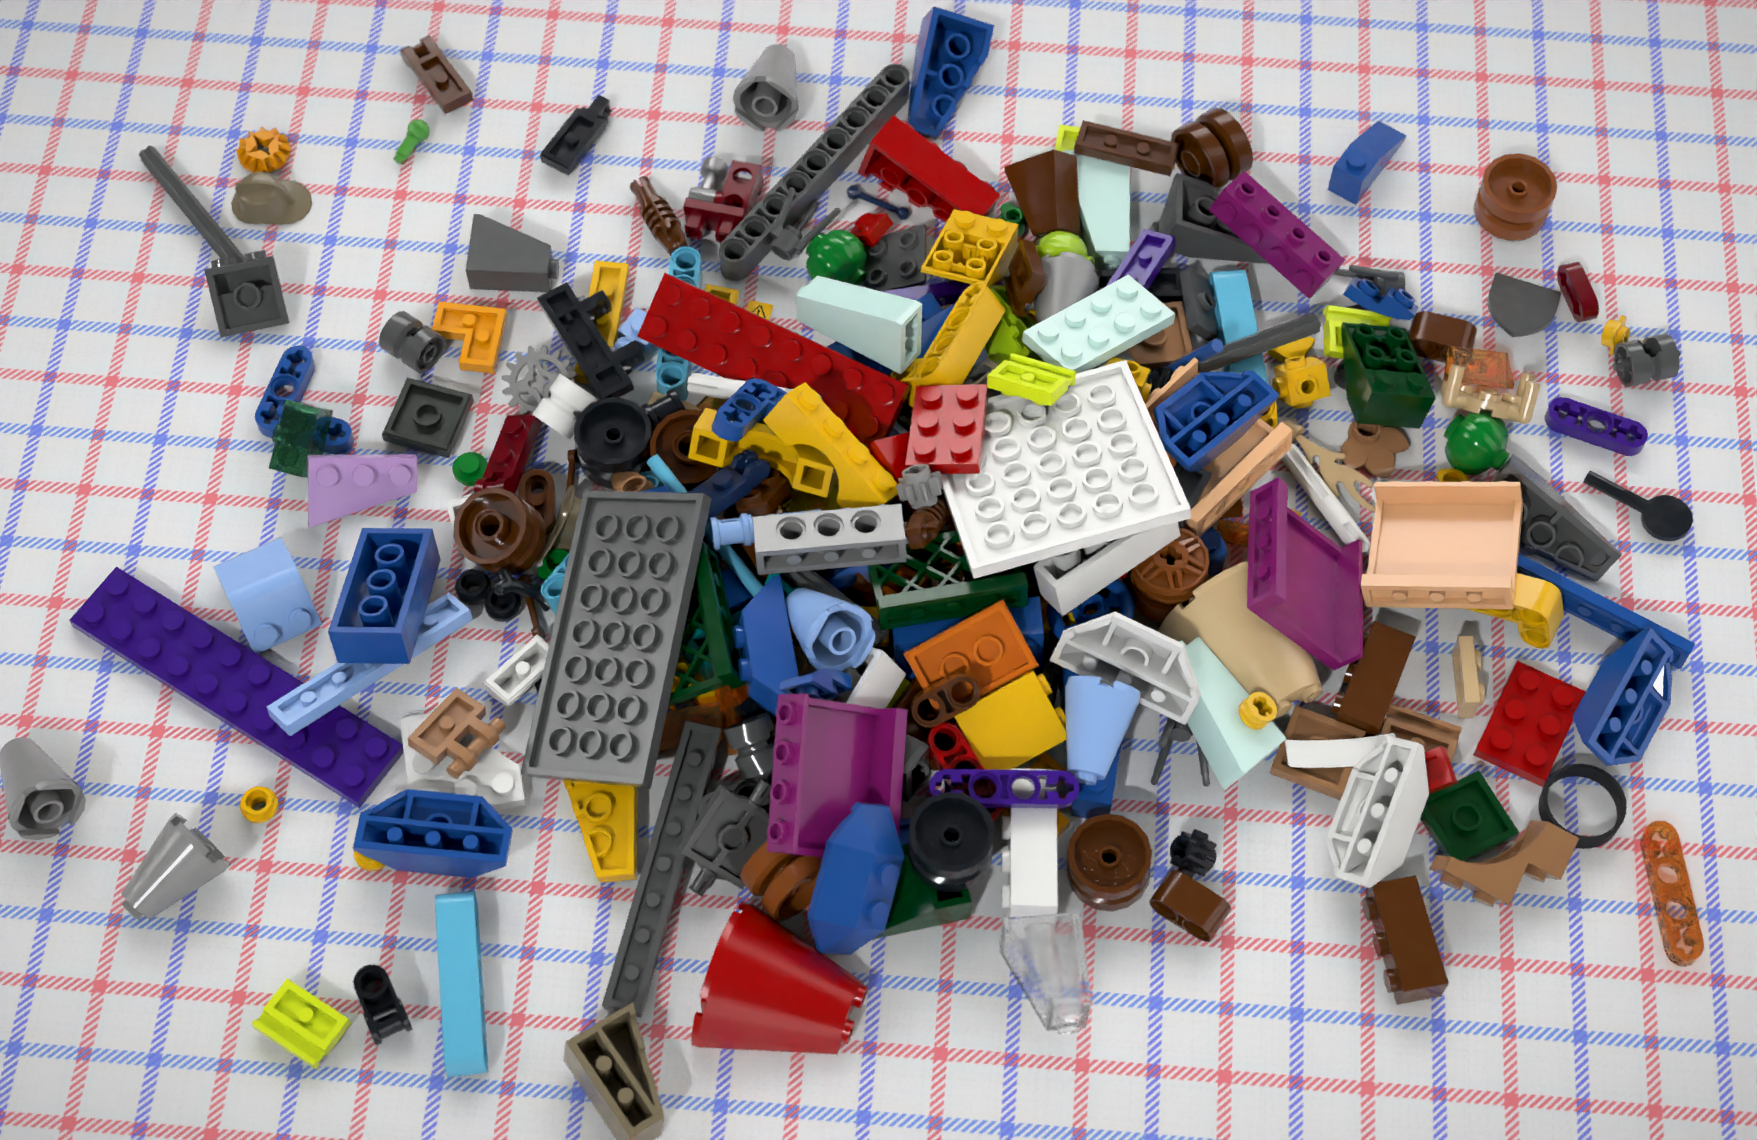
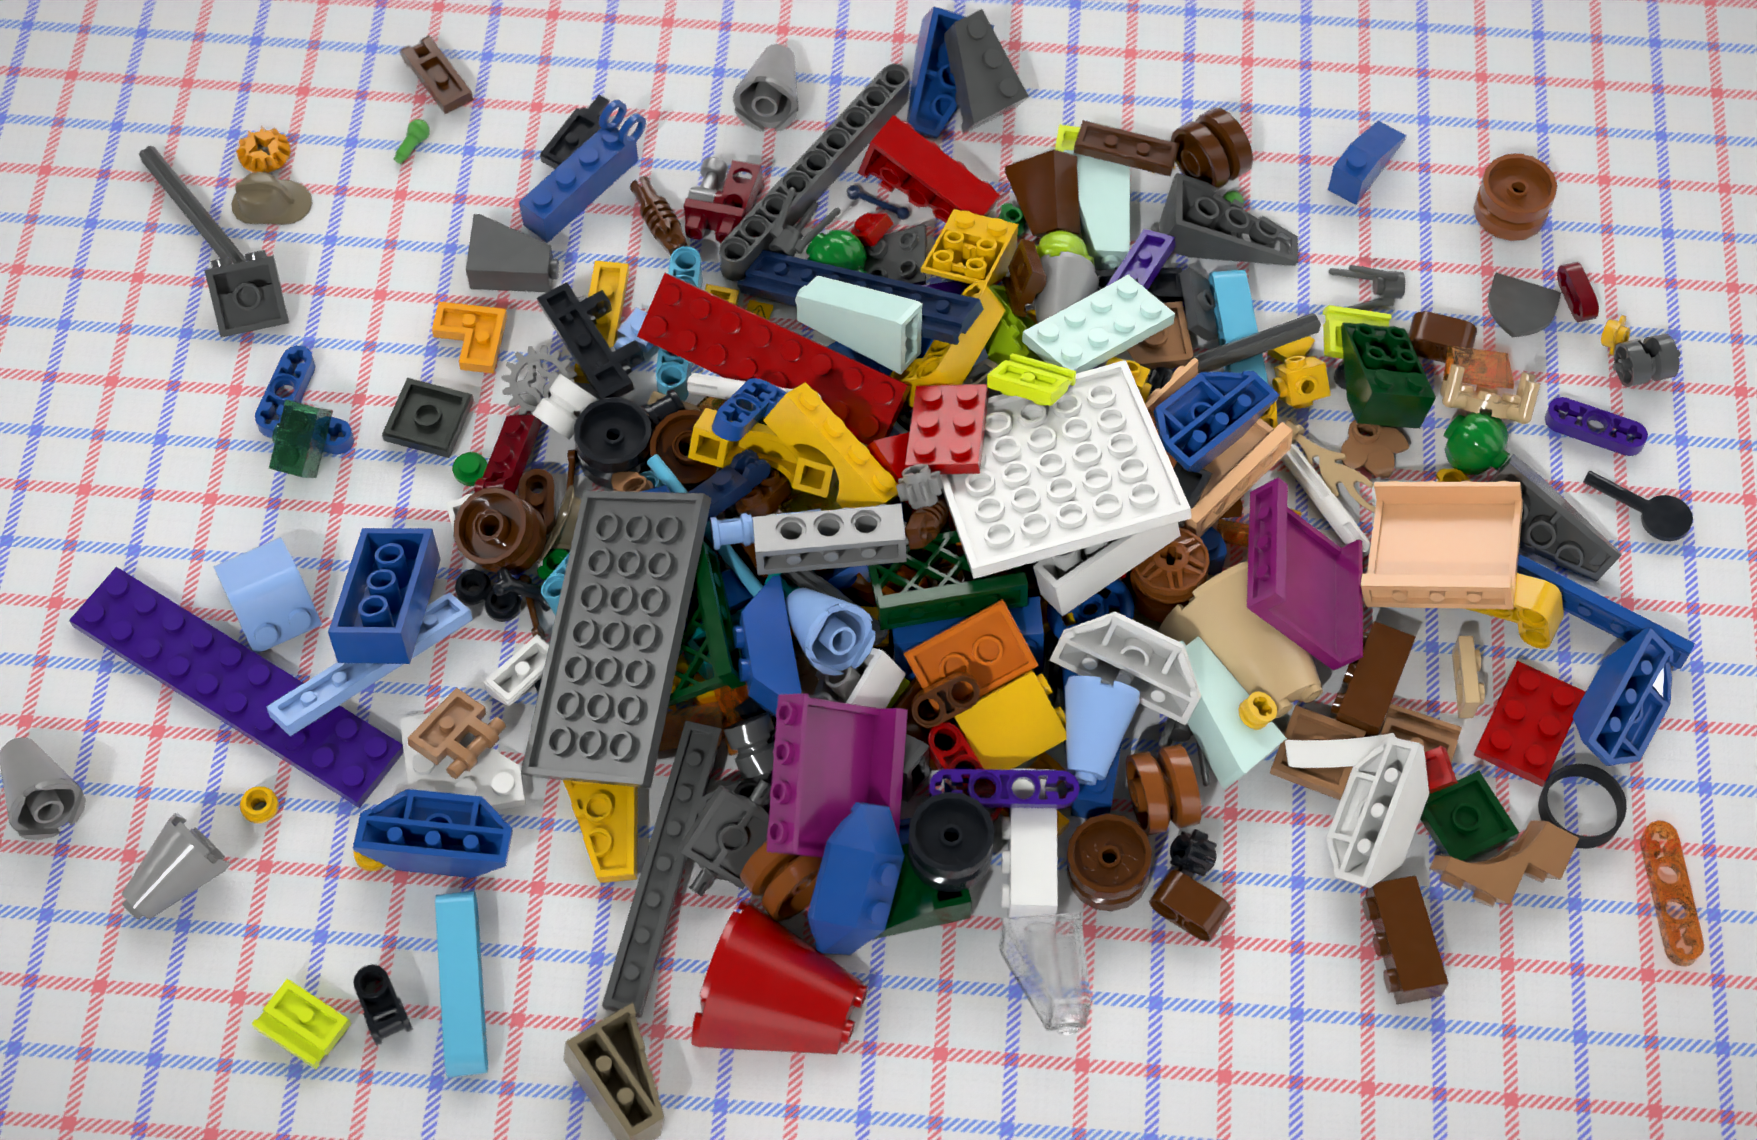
(356, 482): lavender wing -> none
(411, 342): dark grey wheel -> none
(583, 174): none -> blue hinge
(782, 276): none -> dark blue plate
(821, 684): blue slope -> none
(982, 72): none -> dark grey wedge
(1163, 789): none -> dark orange wheel
(1201, 354): blue bar -> none
(1276, 234): magenta brick -> none
(1393, 303): blue slope -> none

